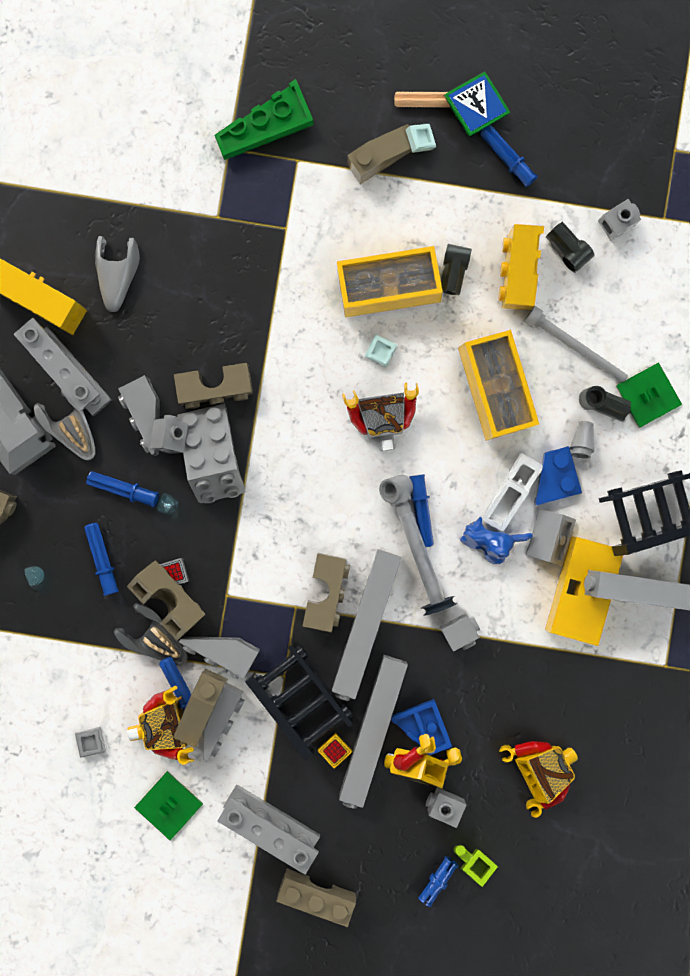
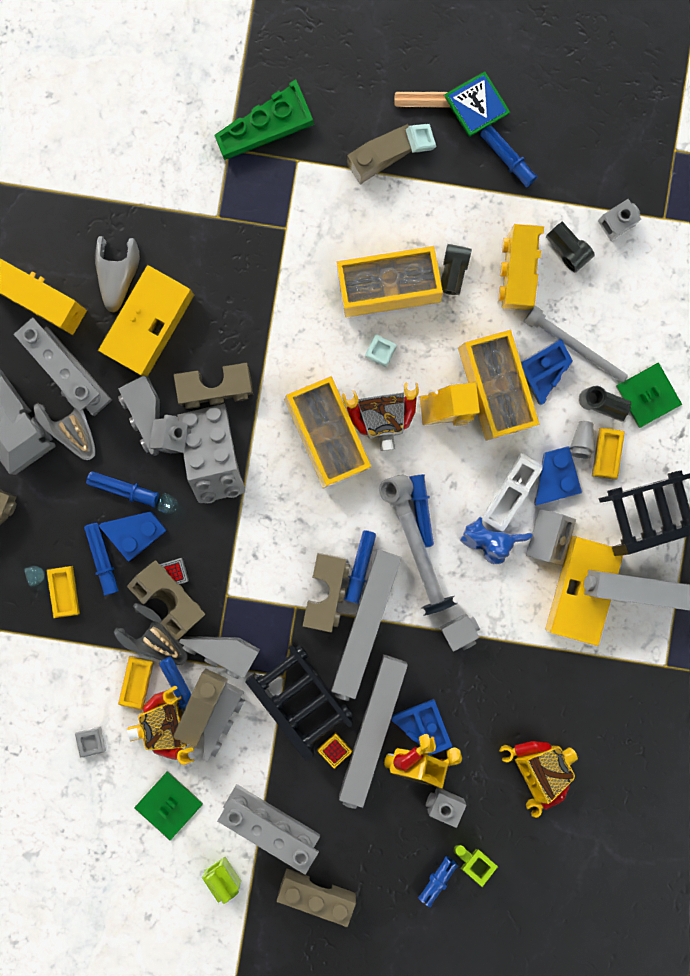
(63, 592): none -> yellow tile
(133, 533): none -> blue wing
(136, 682): none -> yellow tile
(146, 321): none -> yellow brick
(222, 880): none -> lime brick
(327, 432): none -> clear brick
(360, 567): none -> blue axle
(451, 404): none -> yellow wedge
(545, 369): none -> blue wing
(608, 453): none -> yellow tile

